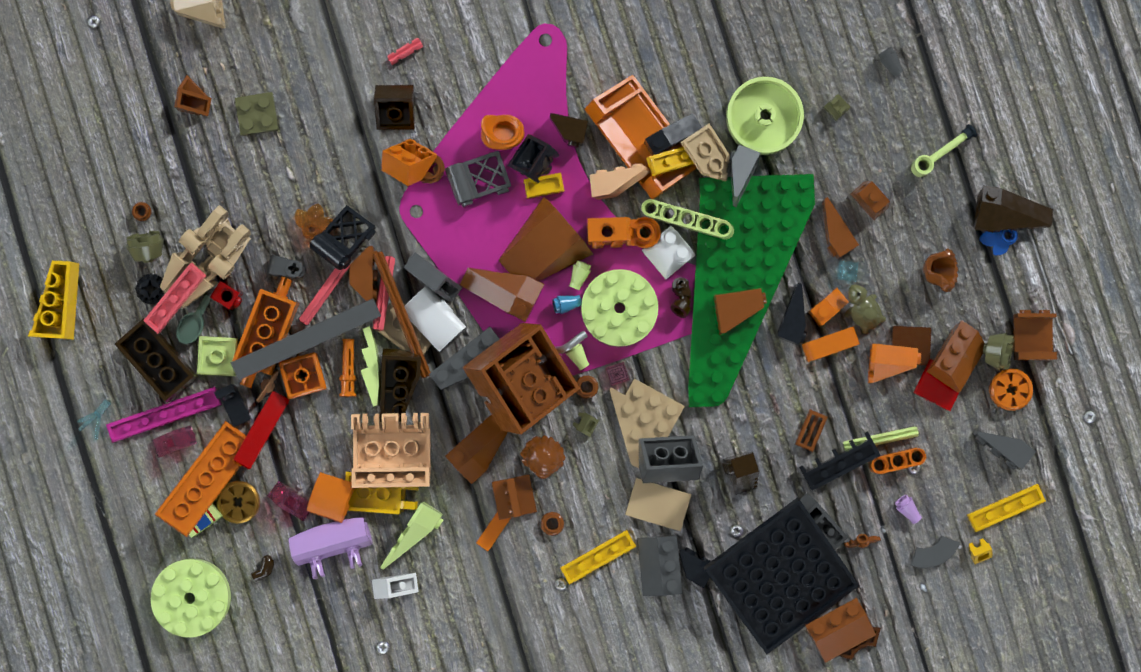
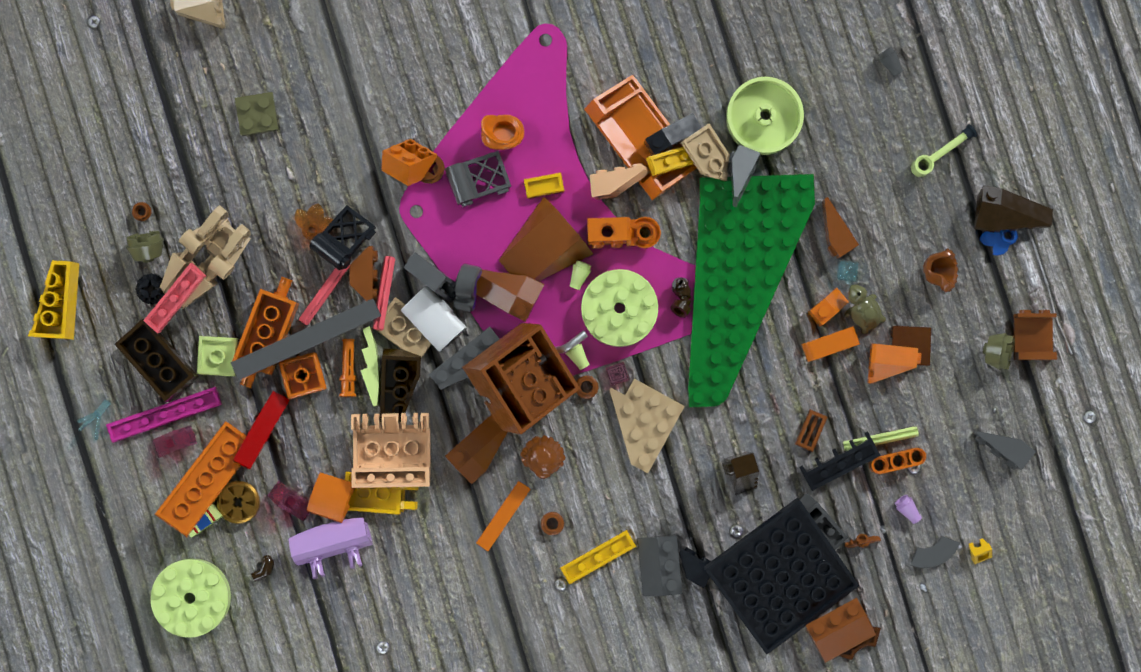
(192, 99): dark orange slope -> none
(192, 324): sand green piece -> none
(218, 295): red brick -> none
(233, 404): black bracket -> none
(267, 386): medium nougat piece -> none
(283, 267): dark grey piece -> none
(394, 107): dark brown slope -> none
(395, 586): white slope -> none
(400, 311): dark orange axle -> none
(405, 51): coral axle -> none
(421, 524): yellowish green wedge -> none
(467, 287): none -> dark grey animal
(514, 497): dark orange bracket -> none
(533, 158): black brick -> none
(566, 303): dark azure cone -> none
(570, 129): dark brown slope -> none
(587, 424): olive tile -> none
(658, 504): tan tile -> none
(669, 252): white slope -> none
(669, 459): dark grey slope -> none
(694, 225): yellowish green beam -> none
(737, 307): dark orange slope -> none
(793, 321): black slope -> none
(836, 107): olive tile -> none
(871, 199): dark orange torso -> none
(935, 391): red slope -> none
(958, 356): dark orange slope -> none
(1006, 507): yellow tile -> none
(1016, 379): orange wheel -> none

